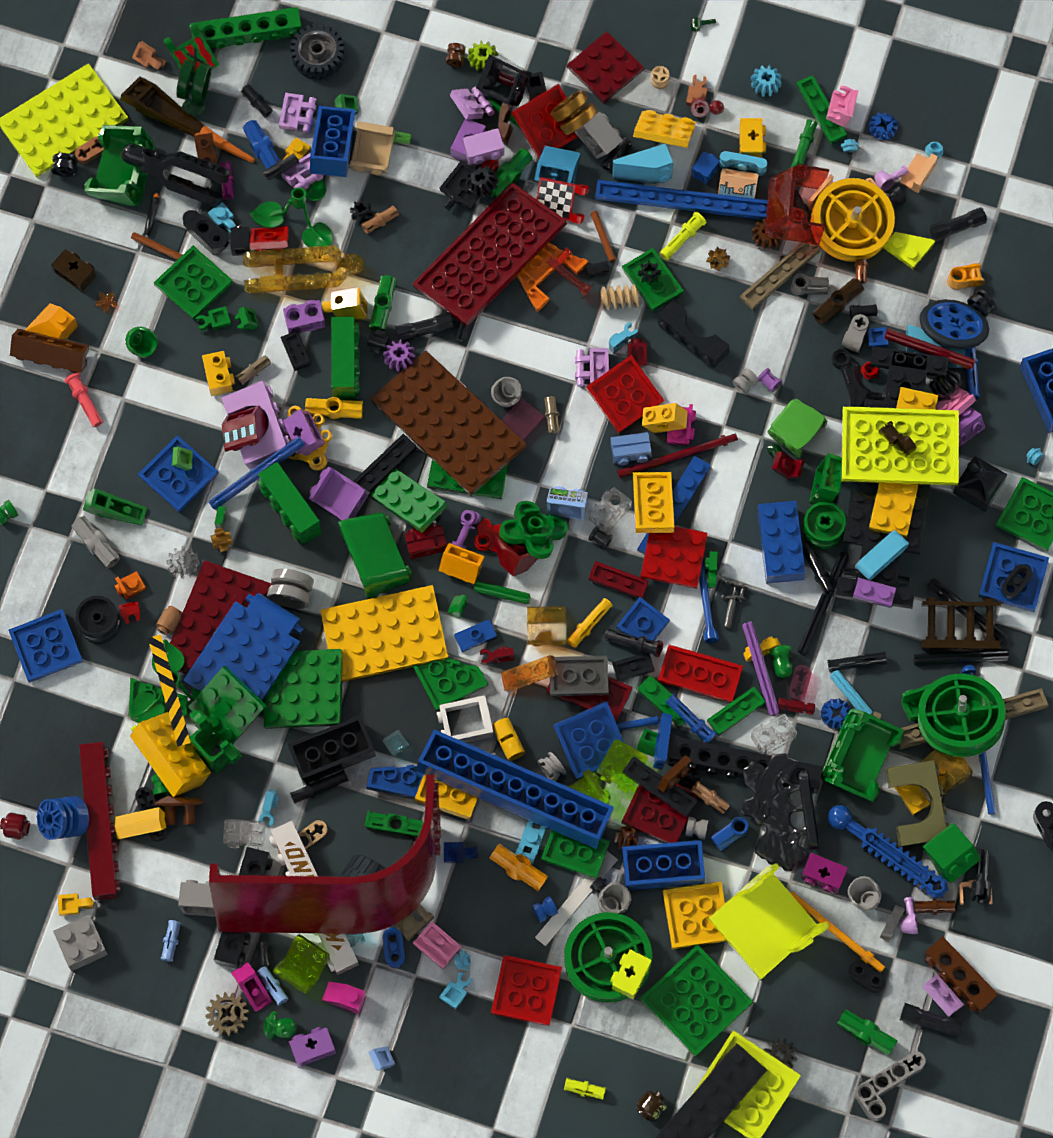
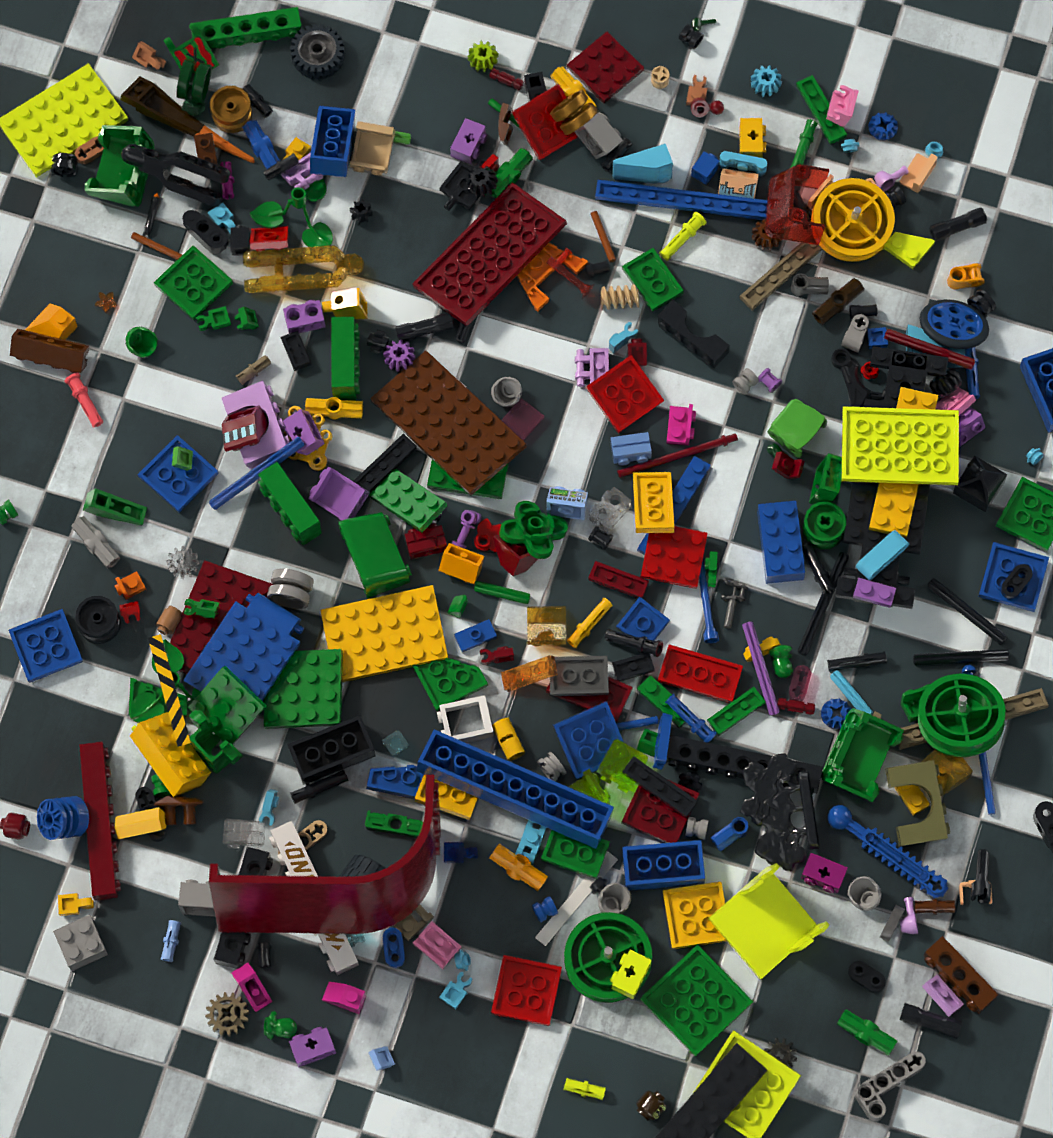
(82, 272): dark brown brick -> none
(204, 608): none -> green plate
(217, 373): yellow brick -> none
(220, 517): green tile -> none
(221, 539): pearl gold gear -> none
(230, 109): none -> pearl gold wheel
(266, 975): light blue pin -> none
(291, 112): lavender plate -> none
(302, 964): clear neon green bracket -> none
(347, 102): green slope -> none
(380, 219): medium nougat pin -> none
(384, 294): green piece -> none
(455, 56): reddish brown wheel -> none
(468, 103): lavender plate -> none
(483, 147): lavender brick -> none
(487, 82): black window -> none
(552, 414): dark tan axle -> none
(558, 165): dark azure slope -> none
(560, 197): flag -> none
(567, 83): none -> yellow piece
(626, 837): reddish brown gear -> none
(649, 267): black gear -> none
(664, 128): yellow plate -> none
(664, 418): yellow brick -> none
(671, 777): reddish brown plate -> none
(690, 36): none -> black wheel
(710, 797): medium nougat pin -> none
(718, 258): pearl gold gear -> none
(777, 738): clear brick -> none
(861, 270): dark orange pin -> none
(866, 956): light orange bar -> none
(894, 437): dark brown connector -> none
(951, 853): green slope -> none
(969, 641): dark brown fence -> none

